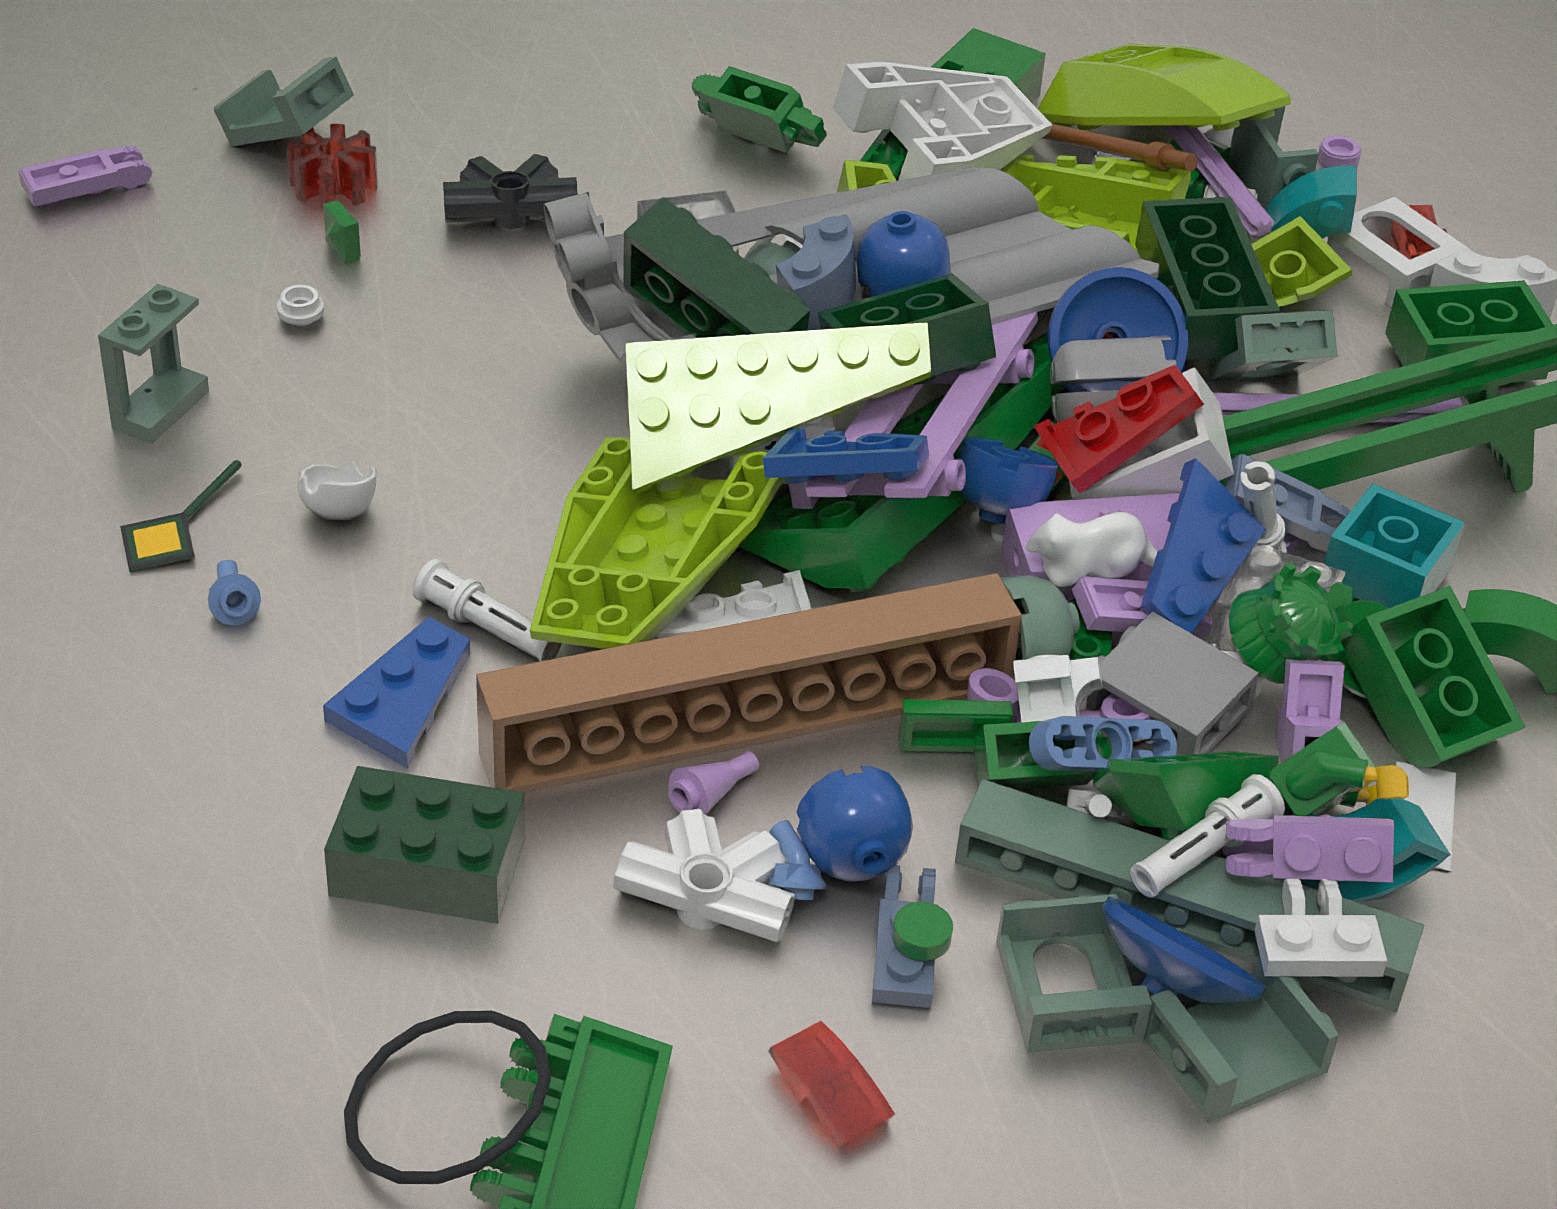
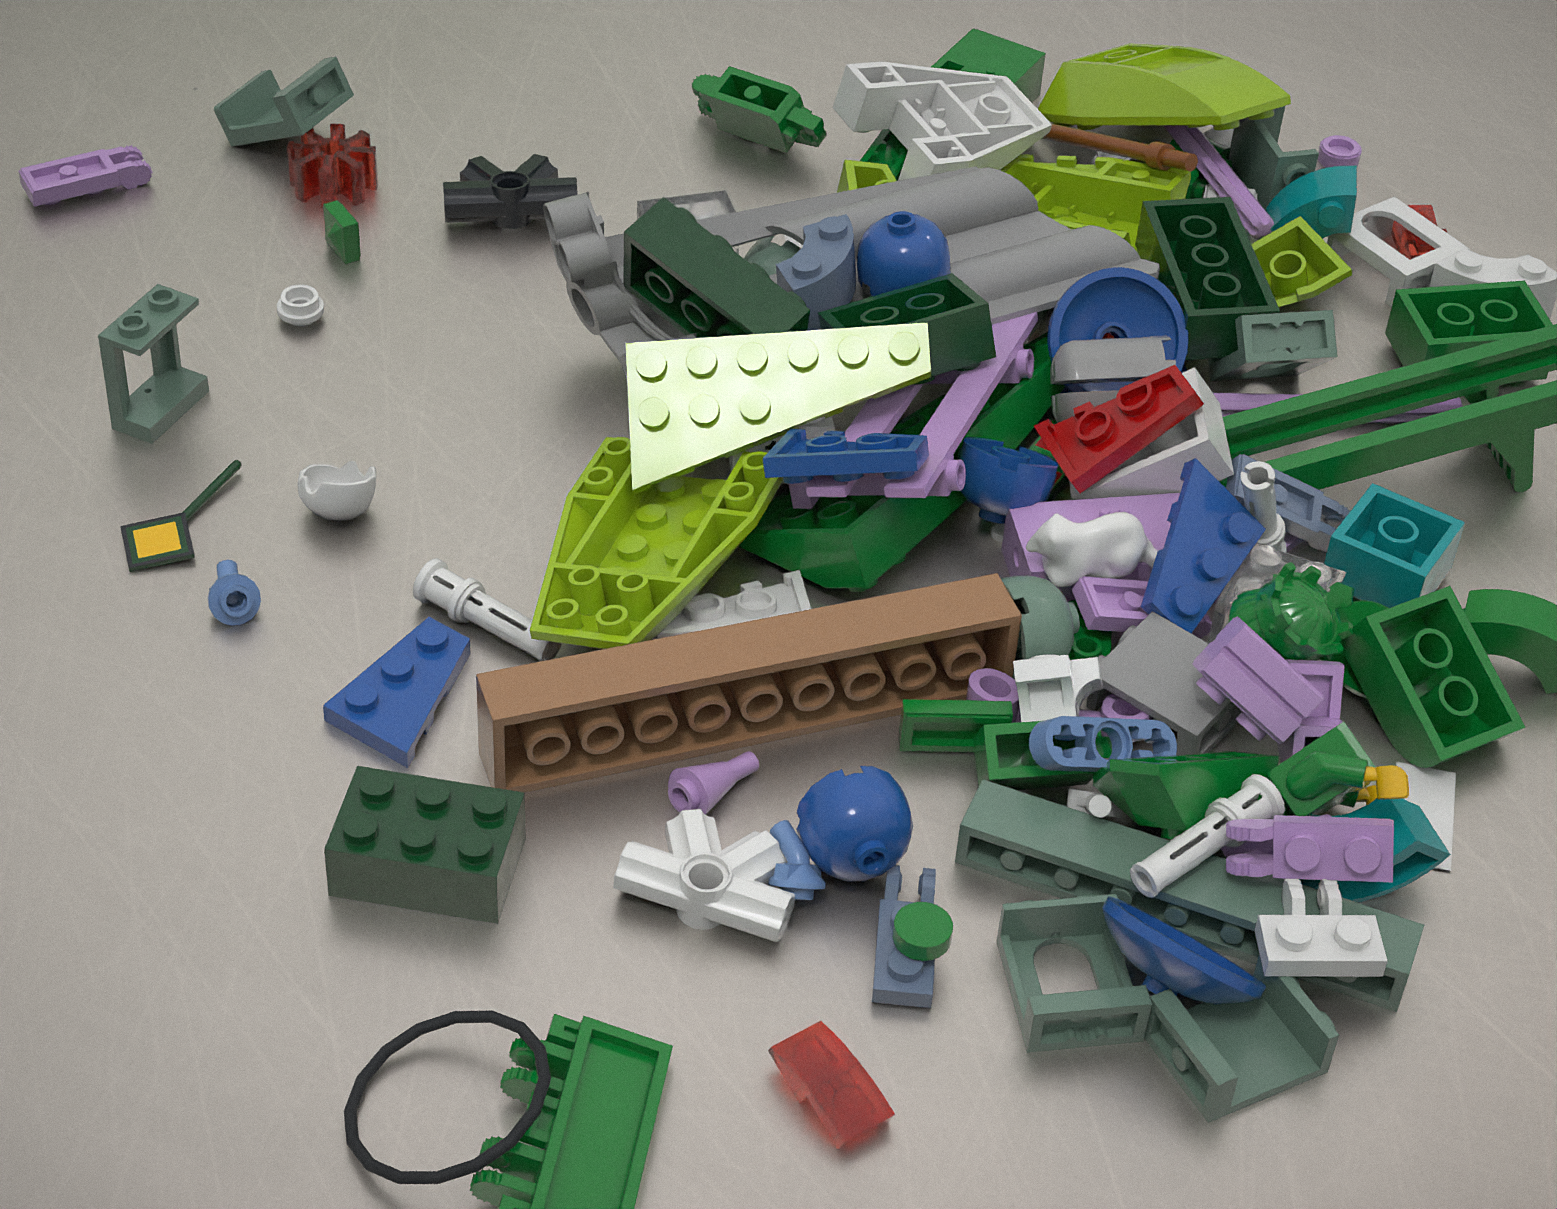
(1257, 681): none -> lavender brick

